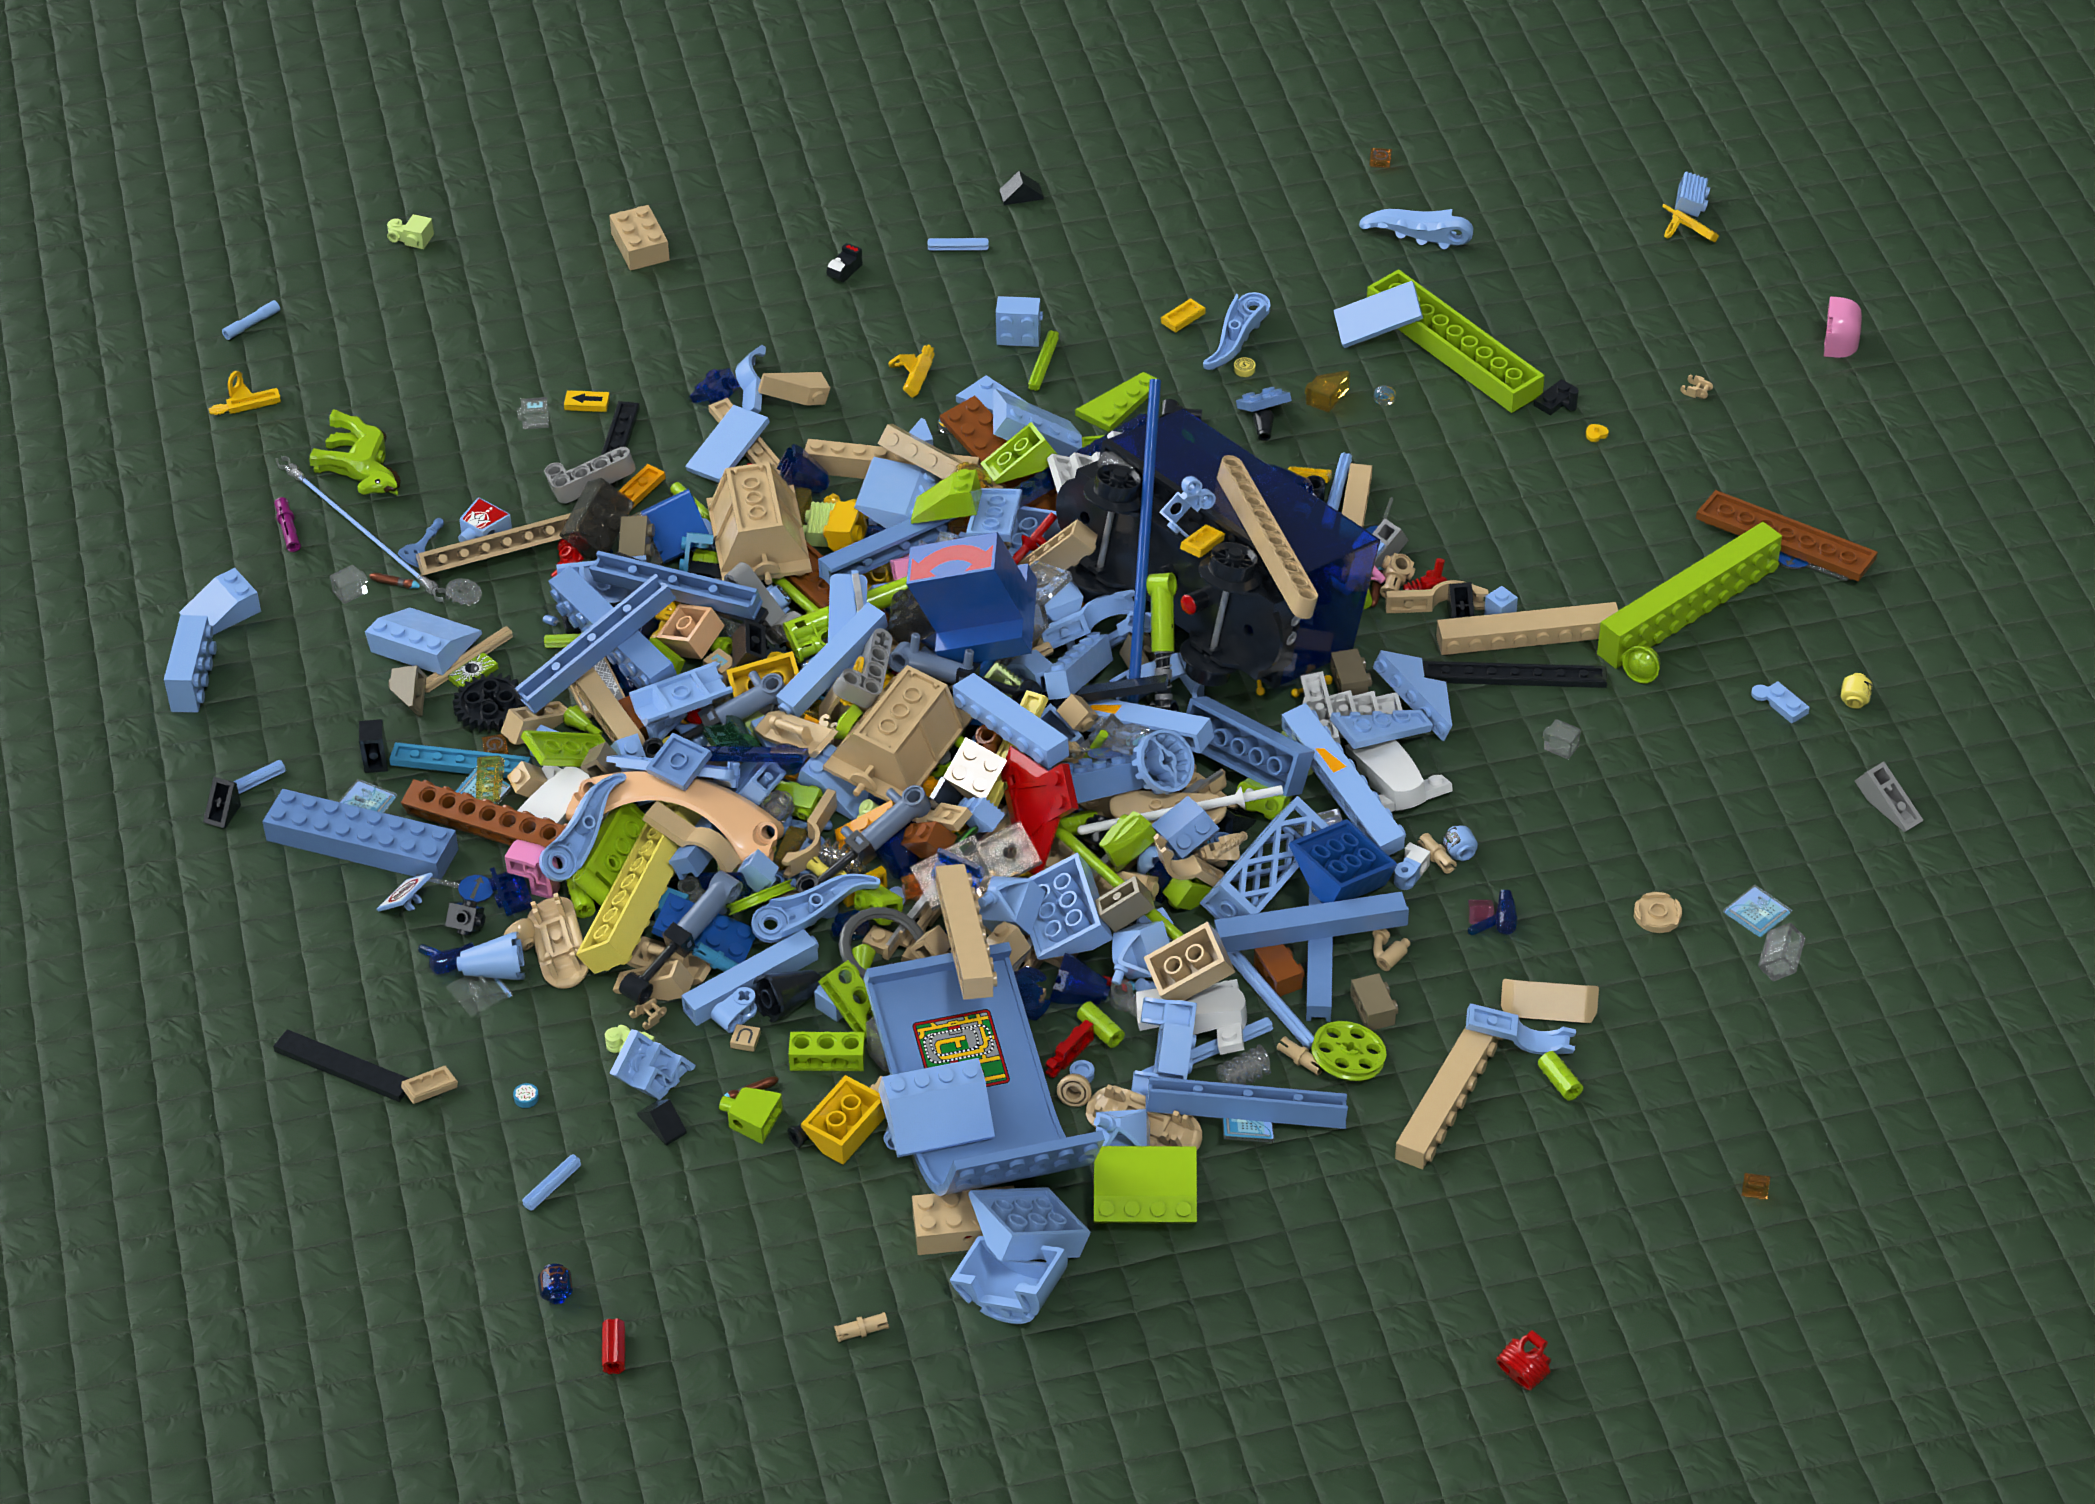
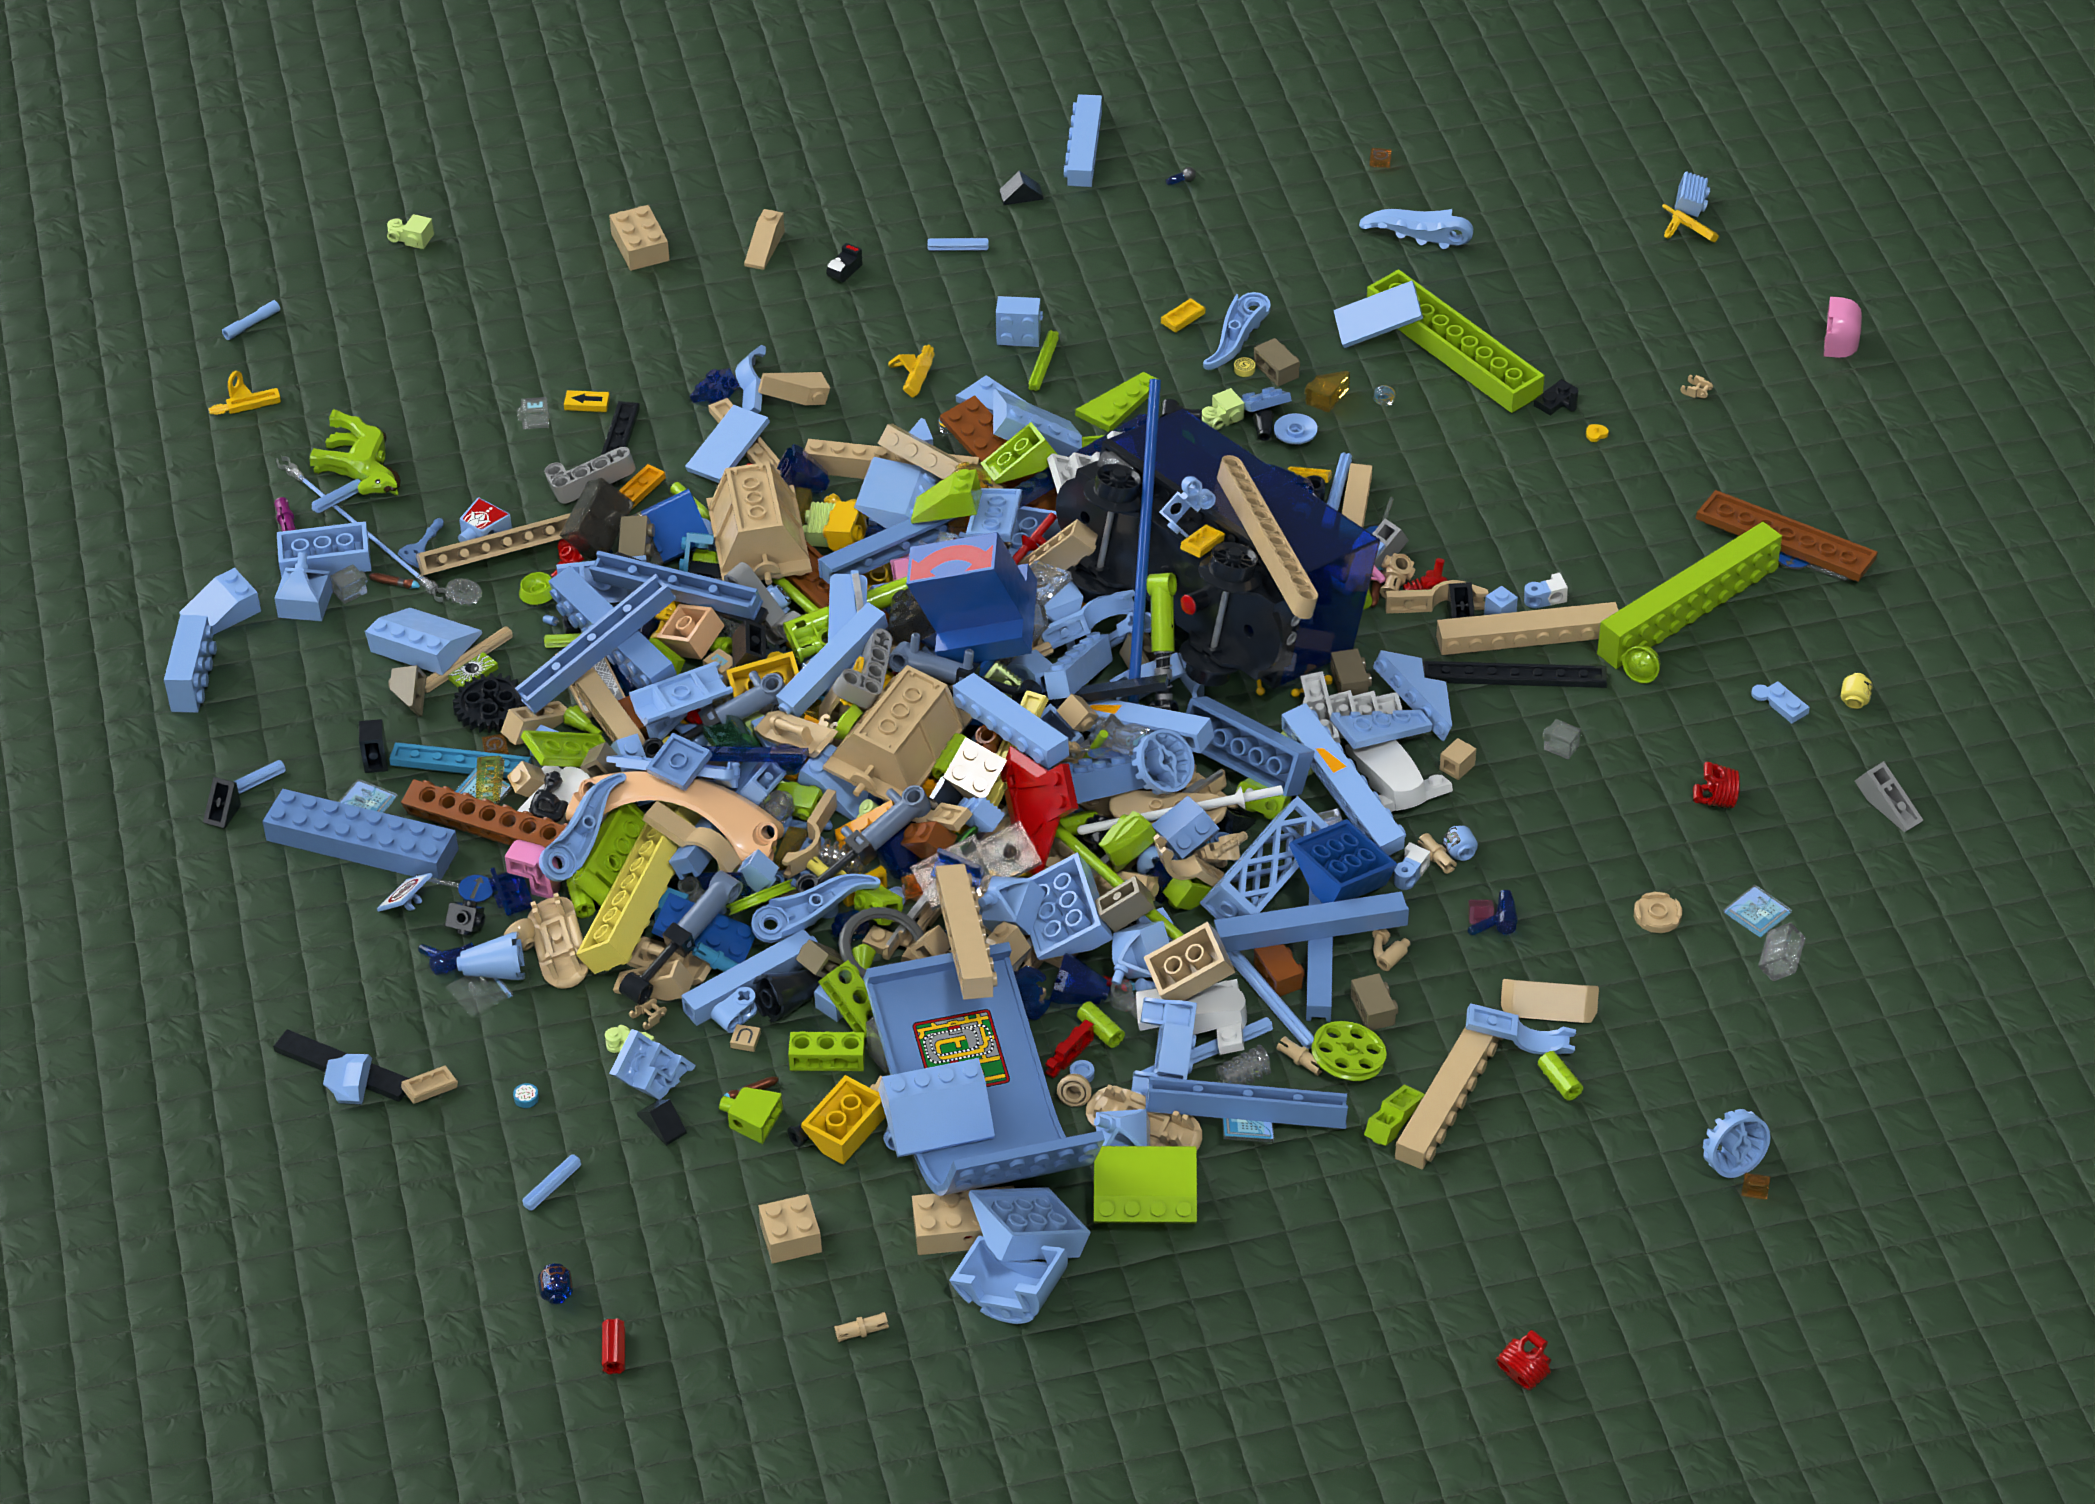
(303, 592): none -> light blue piece
(326, 547): none -> light blue brick
(335, 496): none -> light blue axle
(348, 1077): none -> light blue slope
(535, 588): none -> lime hat
(546, 800): none -> black piece
(765, 239): none -> tan slope
(790, 1228): none -> tan brick
(819, 958): none -> dark tan brick
(947, 755): none -> lime axle
(1084, 140): none -> light blue brick
(1187, 174): none -> piece
(1225, 410): none -> yellowish green brick
(1276, 362): none -> dark tan brick
(1295, 428): none -> light blue dish
(1393, 1114): none -> lime slope
(1457, 759): none -> tan brick
(1546, 592): none -> leg
(1722, 783): none -> red piece
(1743, 1143): none -> light blue gear

